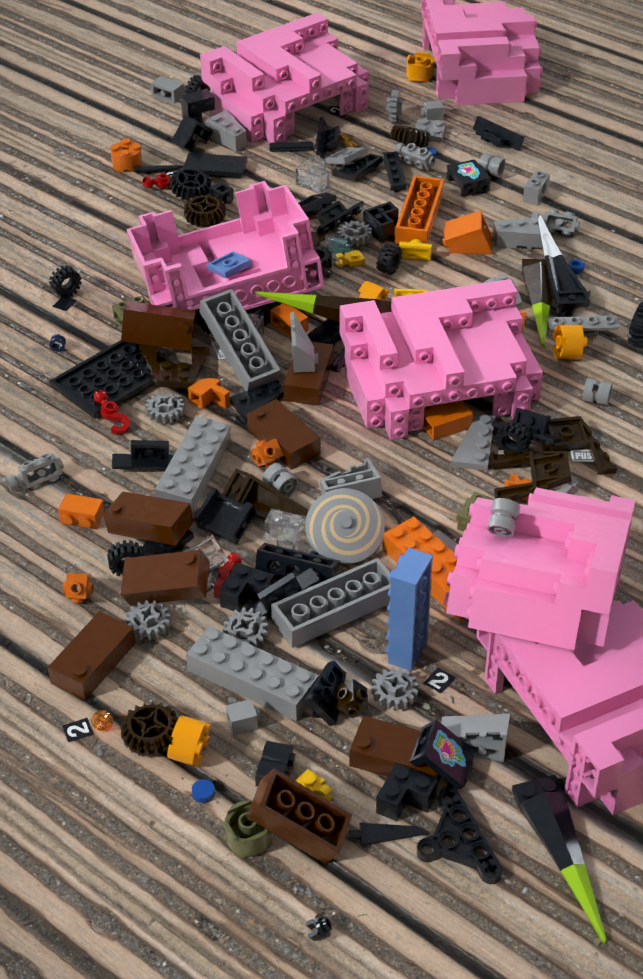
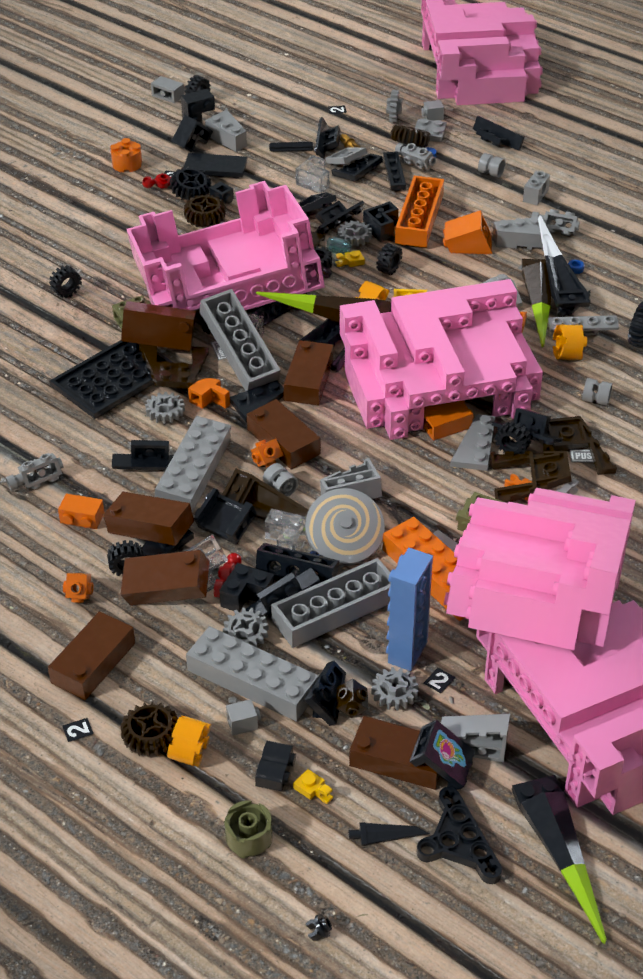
(60, 339): dark blue bush -> none
(64, 303): black sticker -> none
(102, 720): clear orange plate -> none
(110, 411): red piece -> none
(143, 168): black bar -> none
(148, 619): light grey gear -> none
(203, 791): blue tile -> none
(229, 264): medium blue tile -> none
(281, 318): orange brick -> none
(283, 74): bright pink panel -> none
(299, 816): reddish brown brick -> none
(302, 348): light grey wedge -> none
(405, 787): black brick -> none
(416, 250): yellow tile -> none
(420, 67): light orange brick -> none
(469, 177): black panel -> none
(503, 515): light grey wheel -> none

